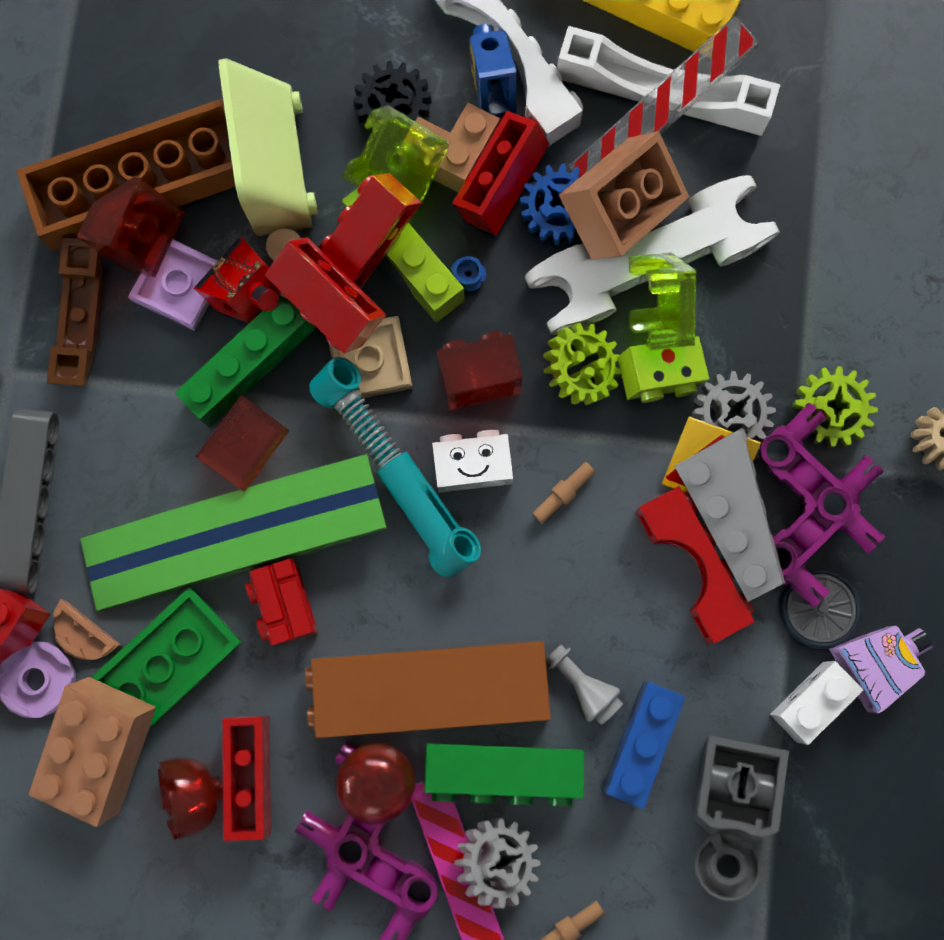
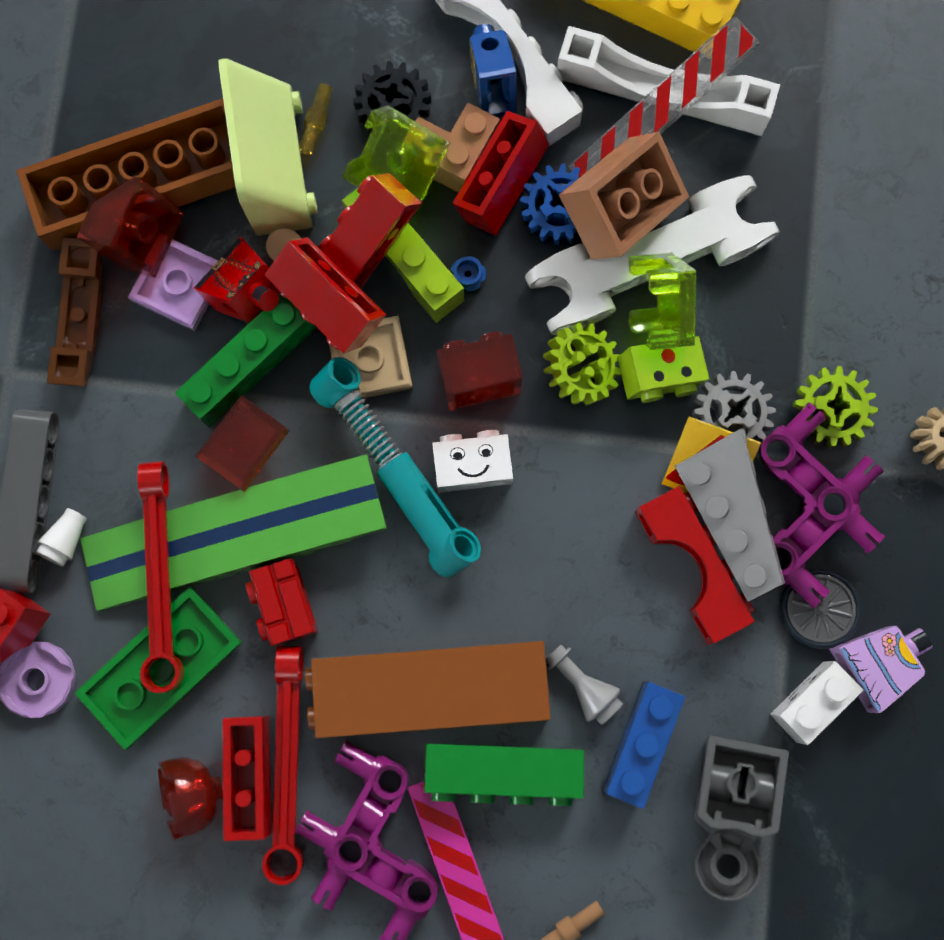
(62, 538): none -> white cone
(80, 635): nougat tile -> none
(92, 751): nougat brick -> none
(154, 490): none -> red piece
(288, 677): none -> red piece
(315, 119): none -> clear yellow bar
(375, 783): clear red cylinder -> none
(510, 875): light grey gear -> none
(563, 492): medium nougat bar -> none

